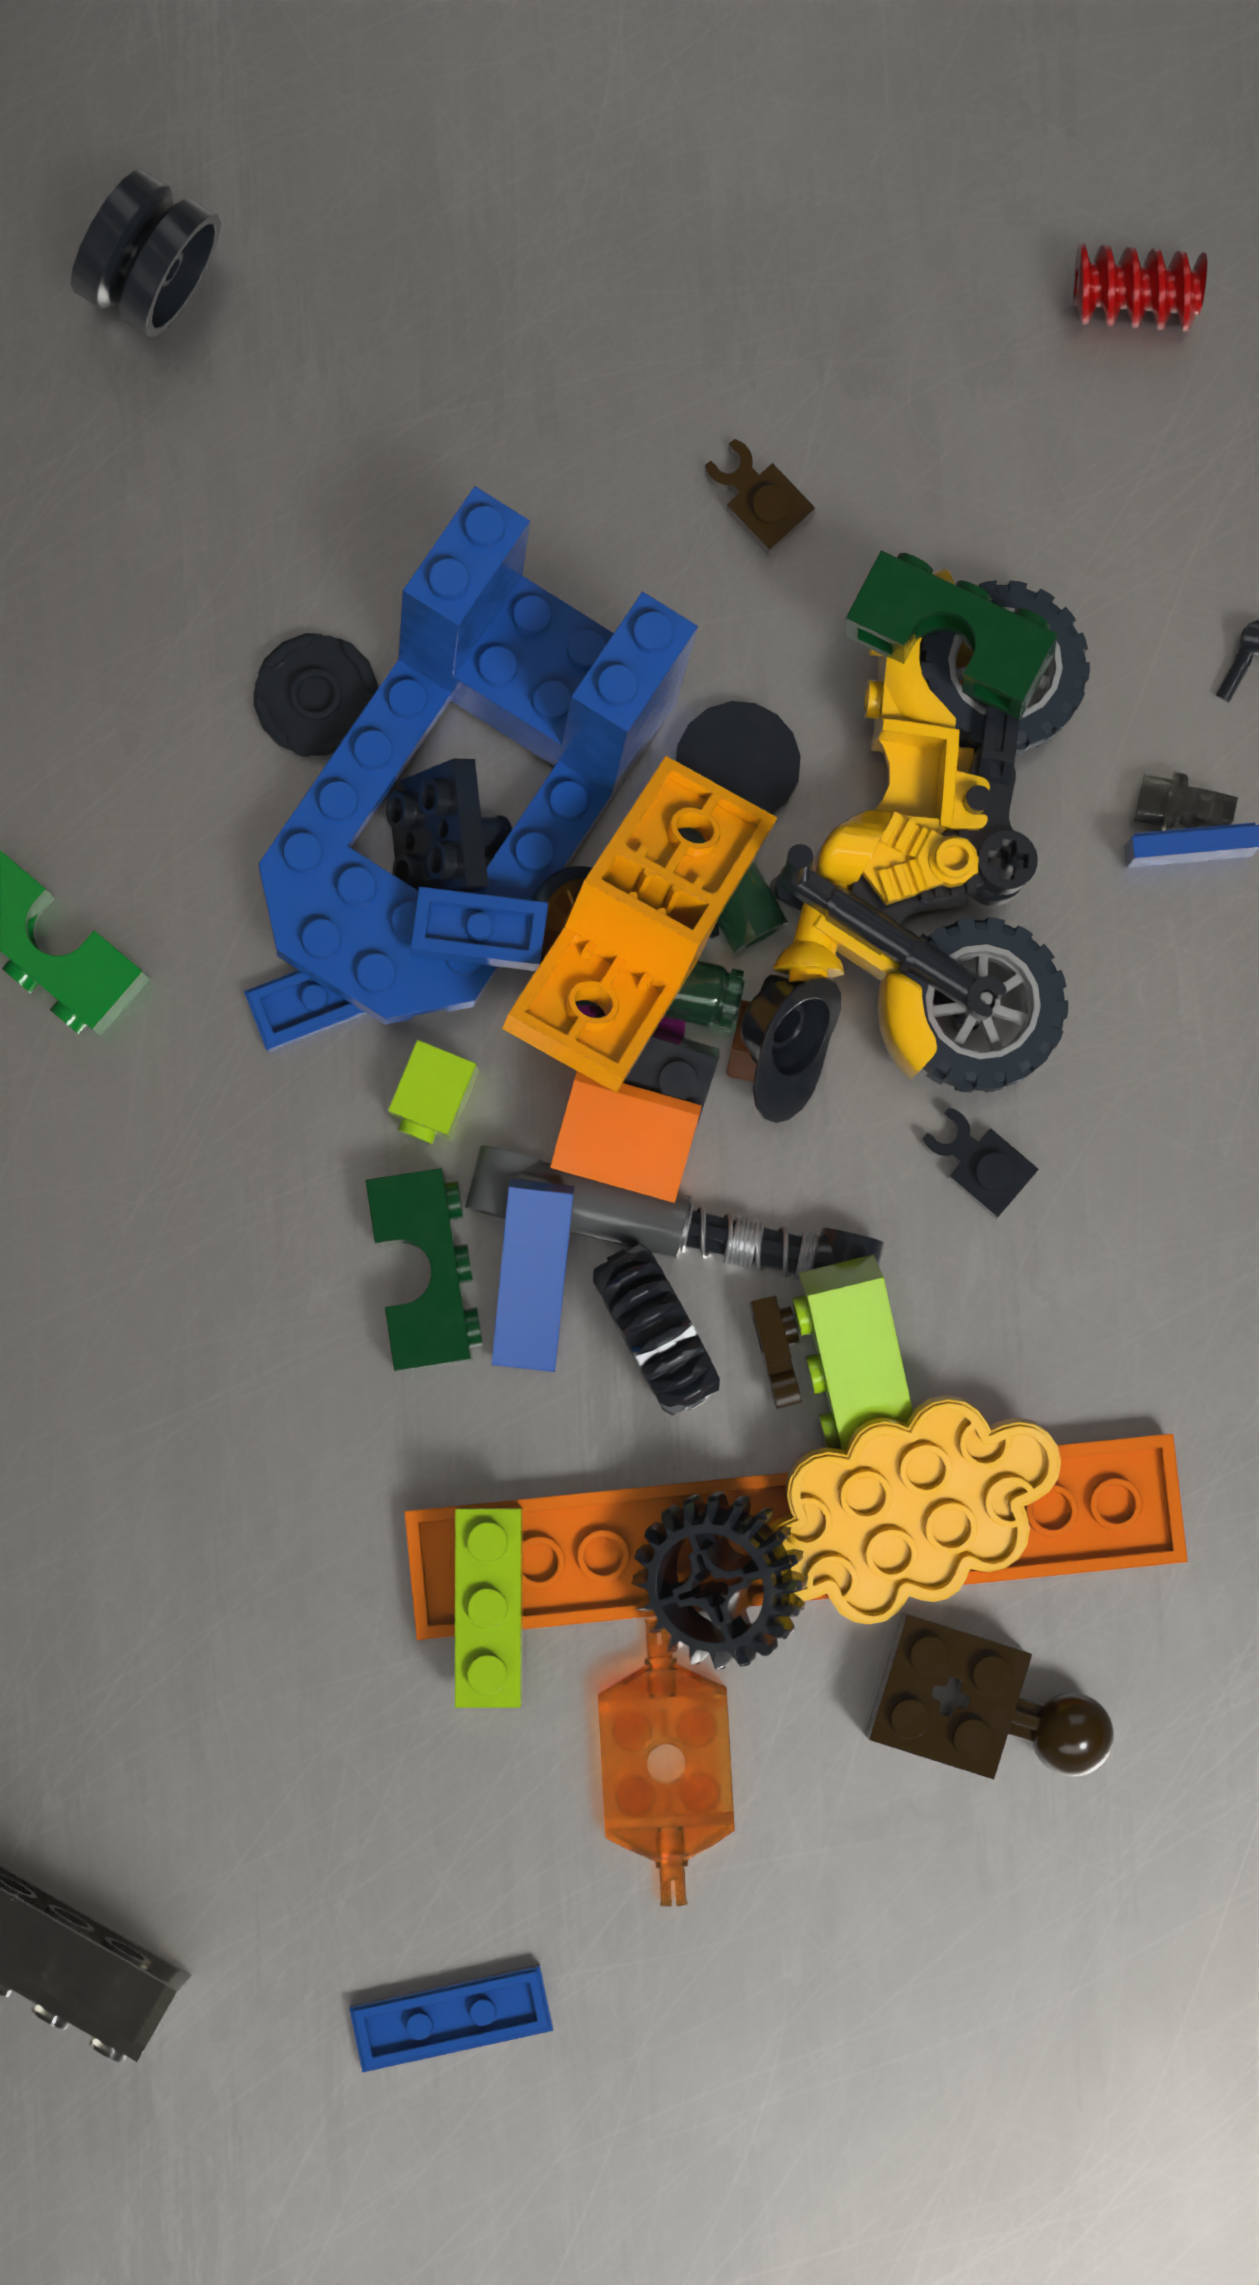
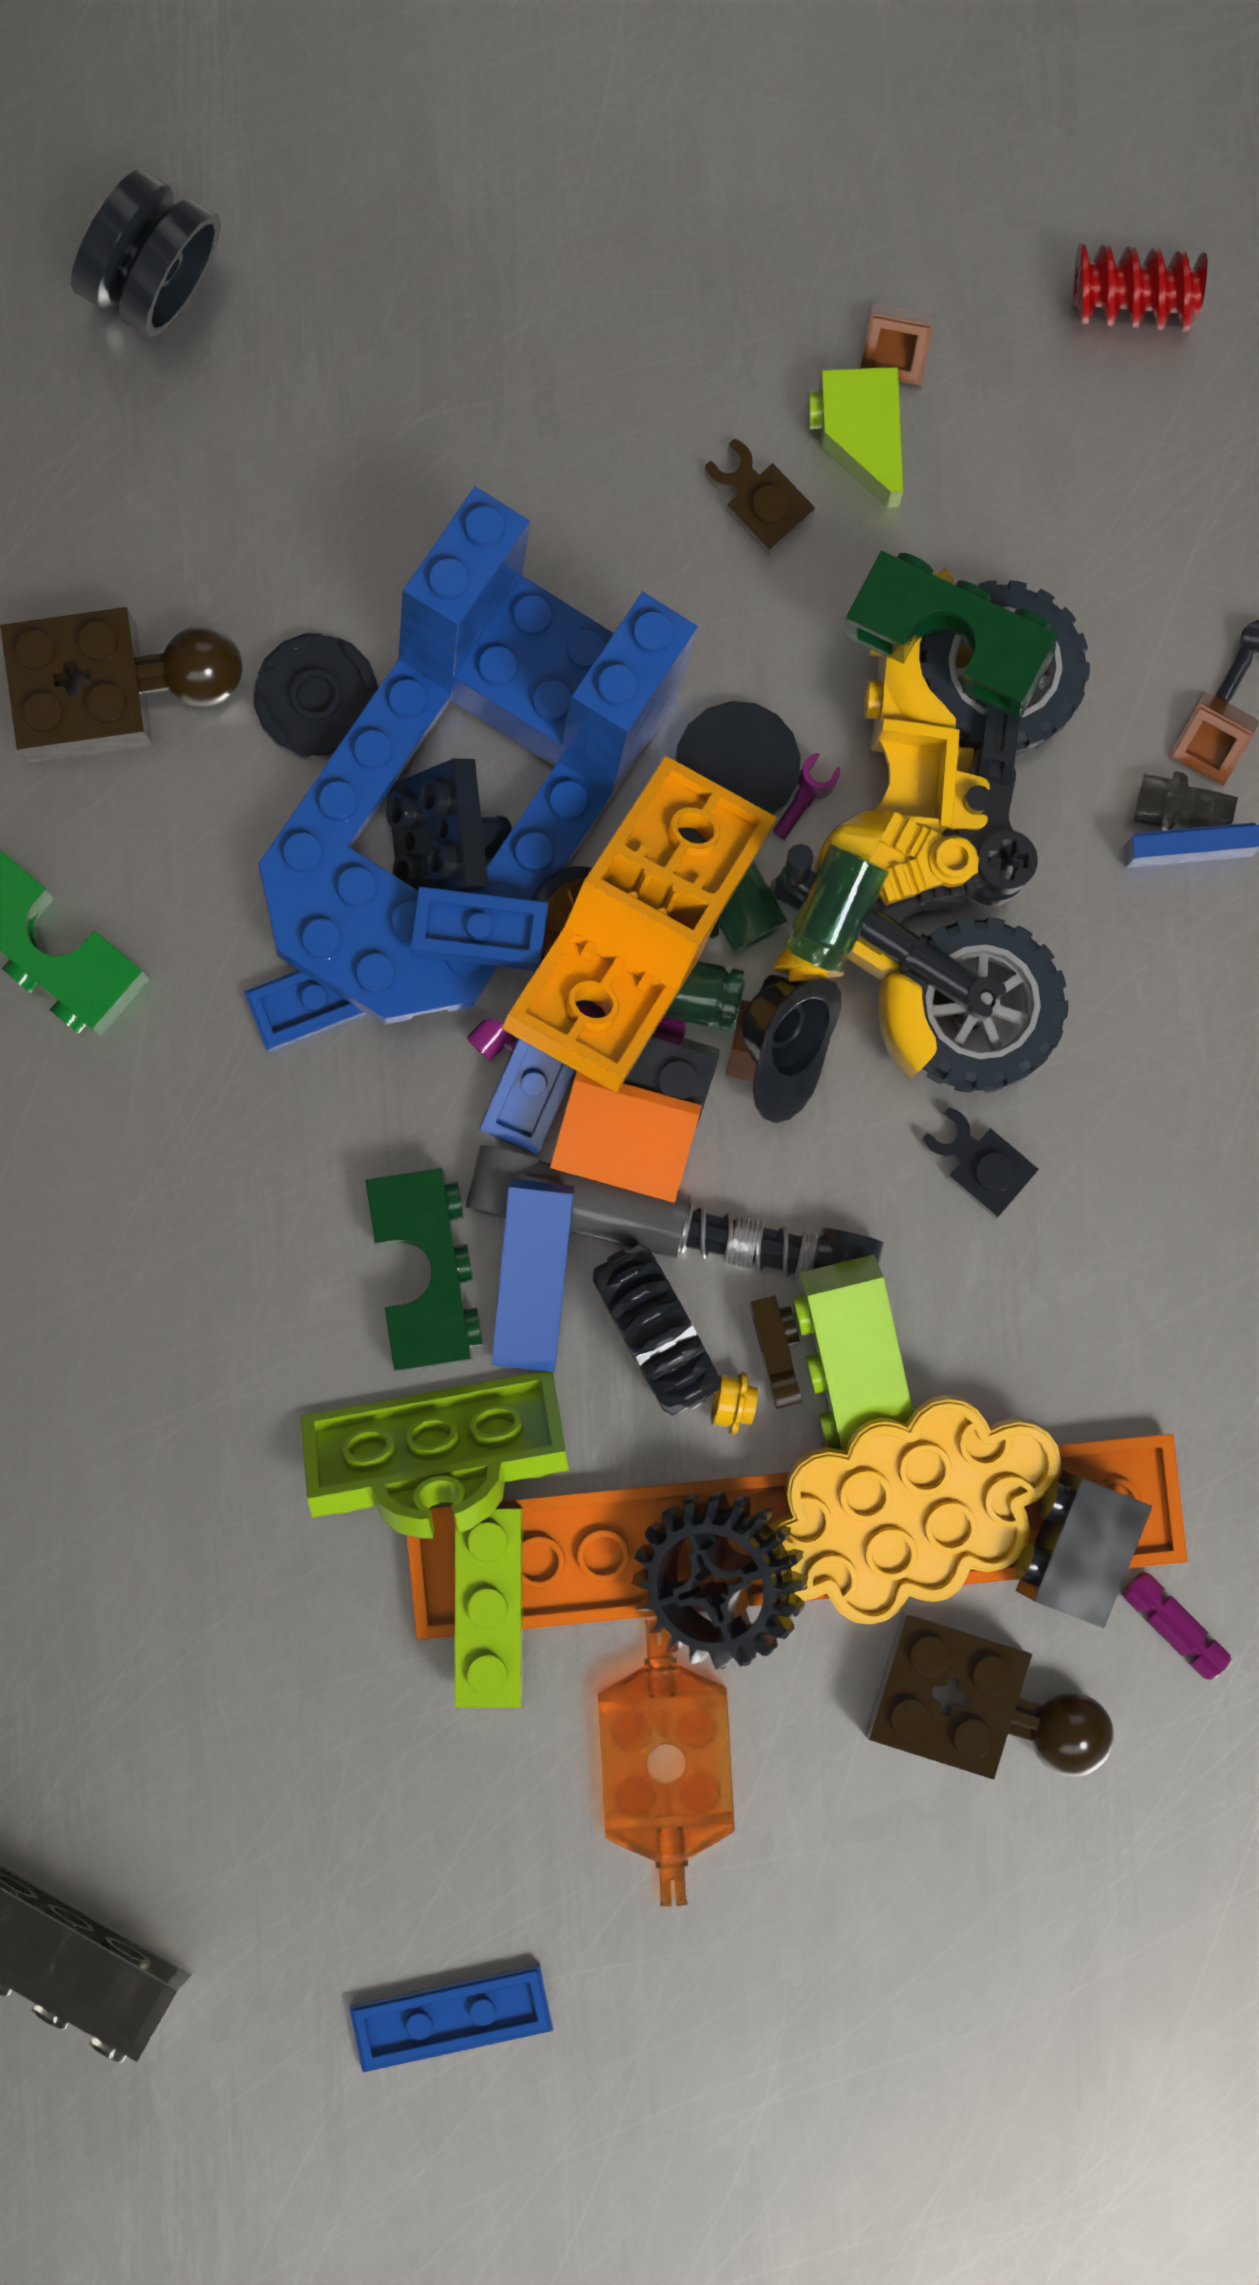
(112, 711): none -> dark brown brick
(432, 1093): lime brick -> none
(433, 1451): none -> lime plate
(491, 1039): none -> magenta hand
(526, 1097): none -> blue plate
(734, 1402): none -> yellow plate
(807, 793): none -> magenta hand
(835, 909): none -> clear green piece
(862, 427): none -> lime slope
(899, 340): none -> dark orange slope
(1081, 1548): none -> black brick
(1176, 1626): none -> magenta axle
(1214, 738): none -> dark orange slope

